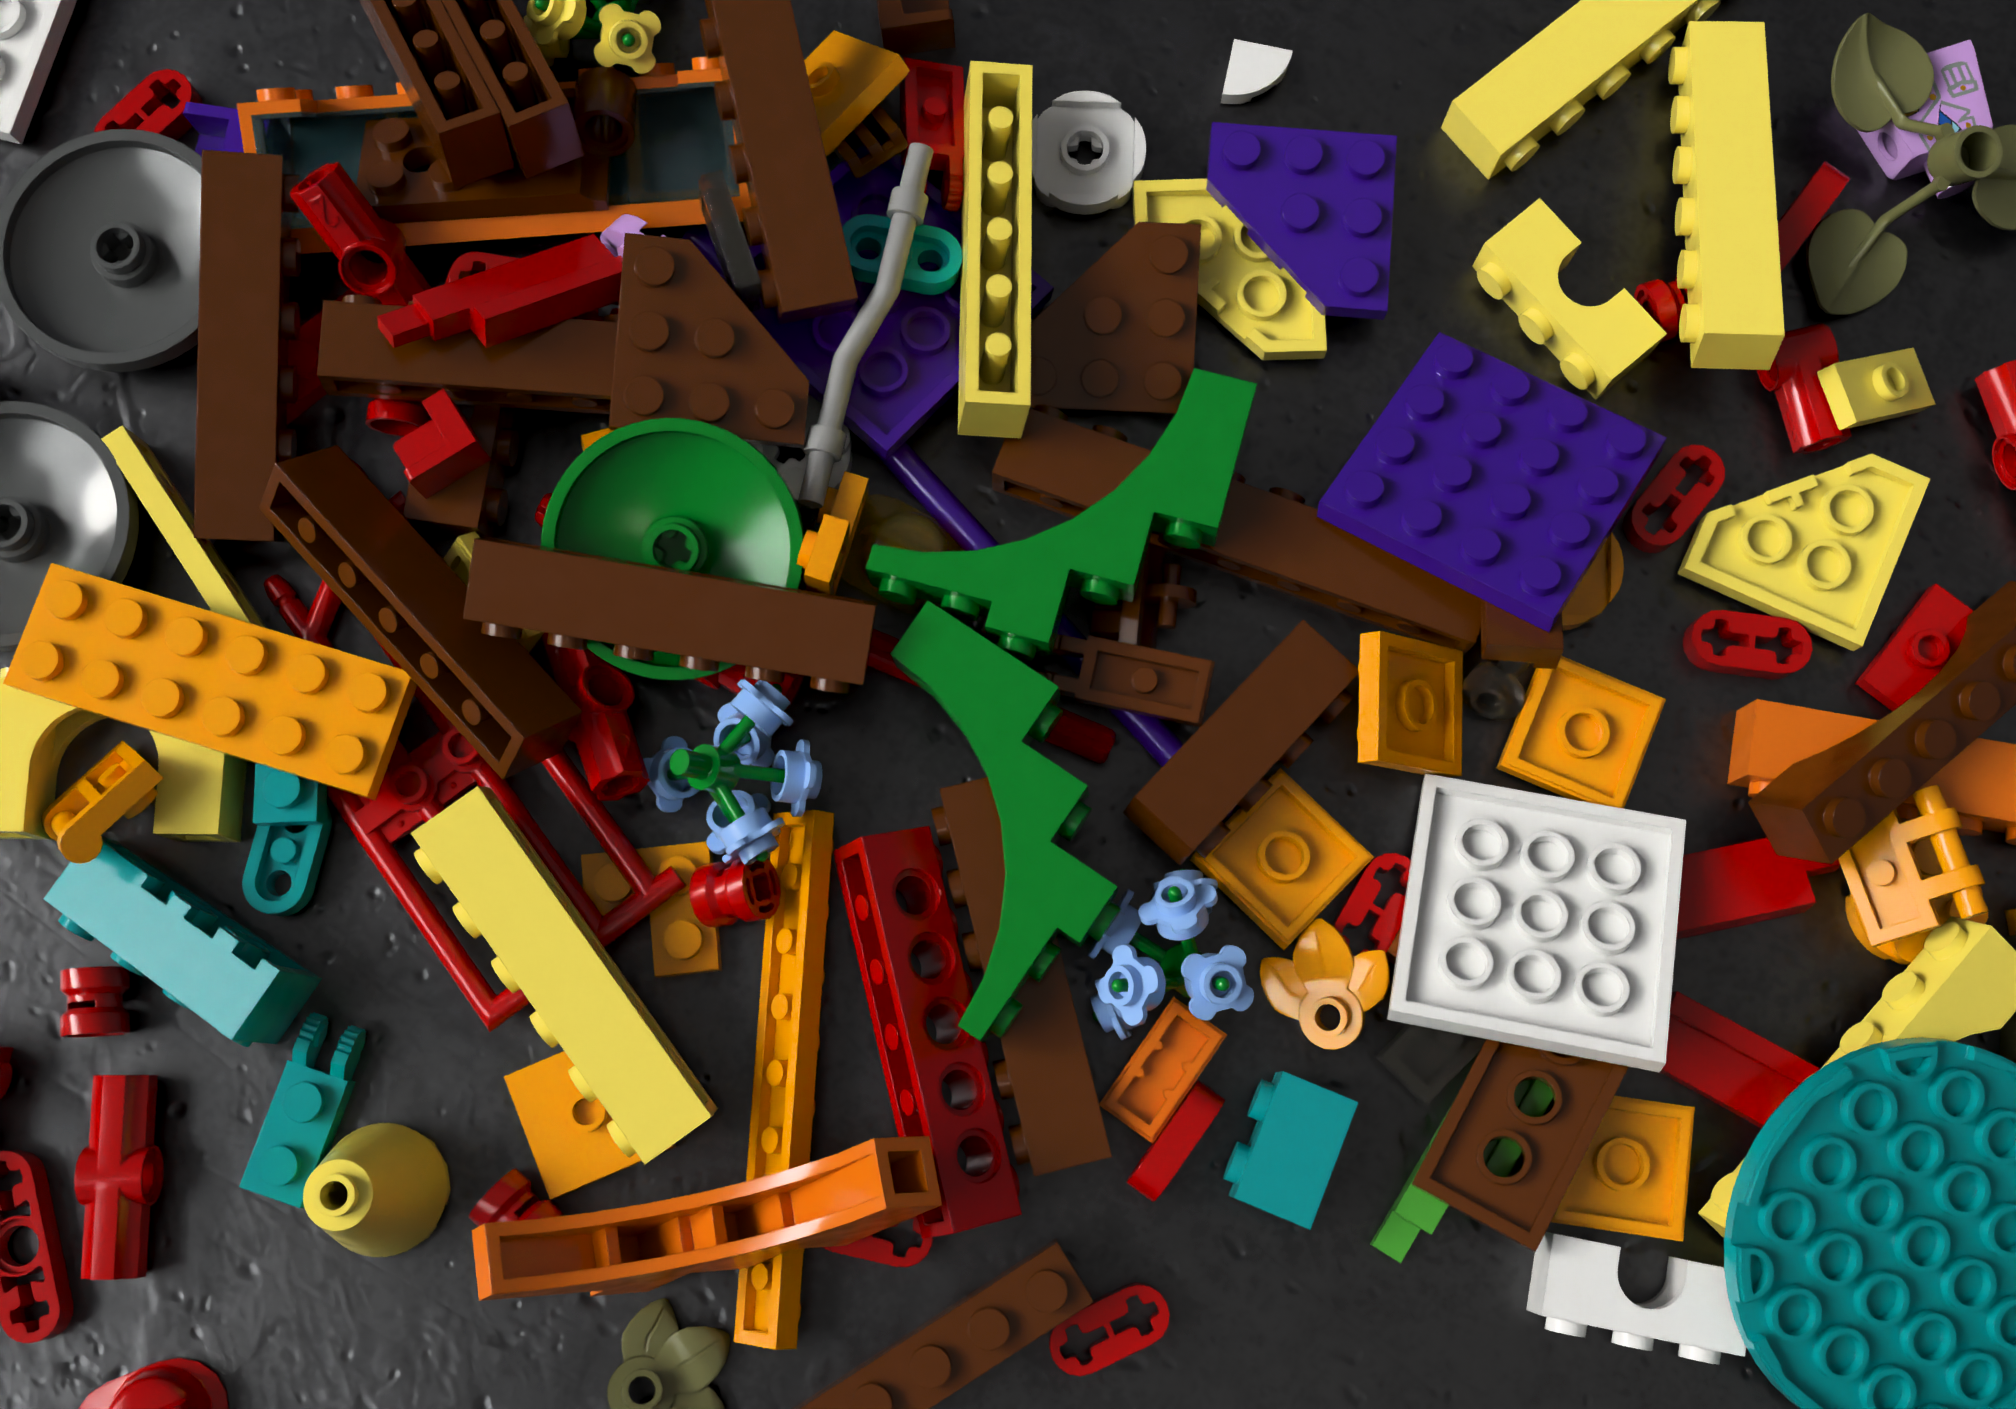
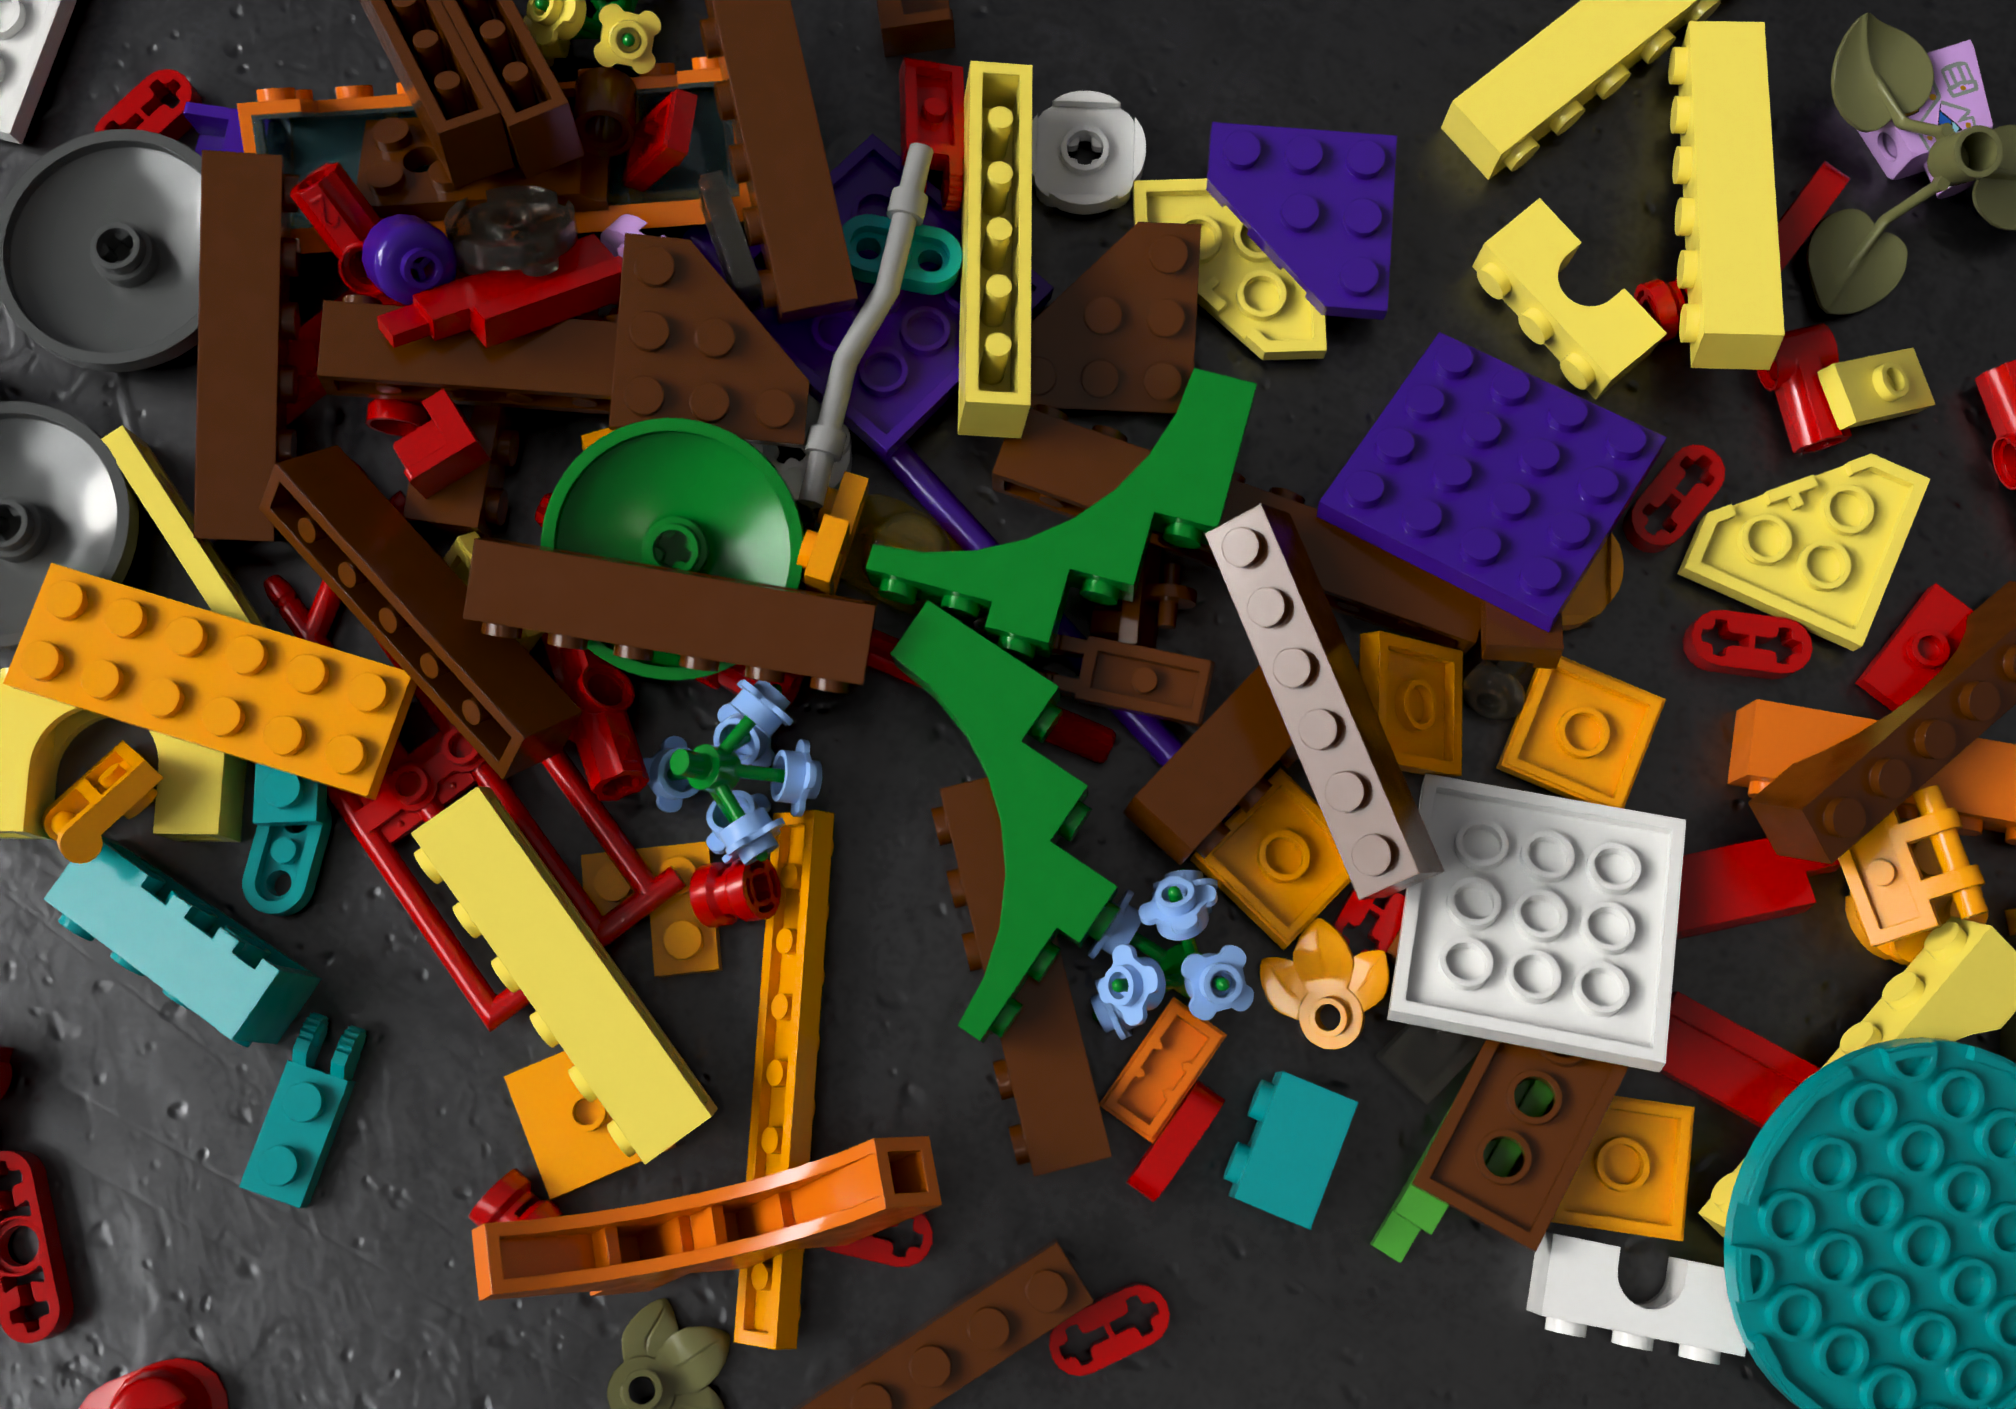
(94, 1001): red wheel -> none
(119, 1177): red piece -> none
(379, 1190): light yellow cone -> none
(407, 257): none -> dark purple head
(512, 231): none -> clear smoke plate
(660, 140): none -> red plate
(849, 82): light orange plate -> none
(877, 153): reddish brown tile -> none
(899, 1006): red brick -> none
(1253, 70): white tile -> none
(1324, 703): none -> brick

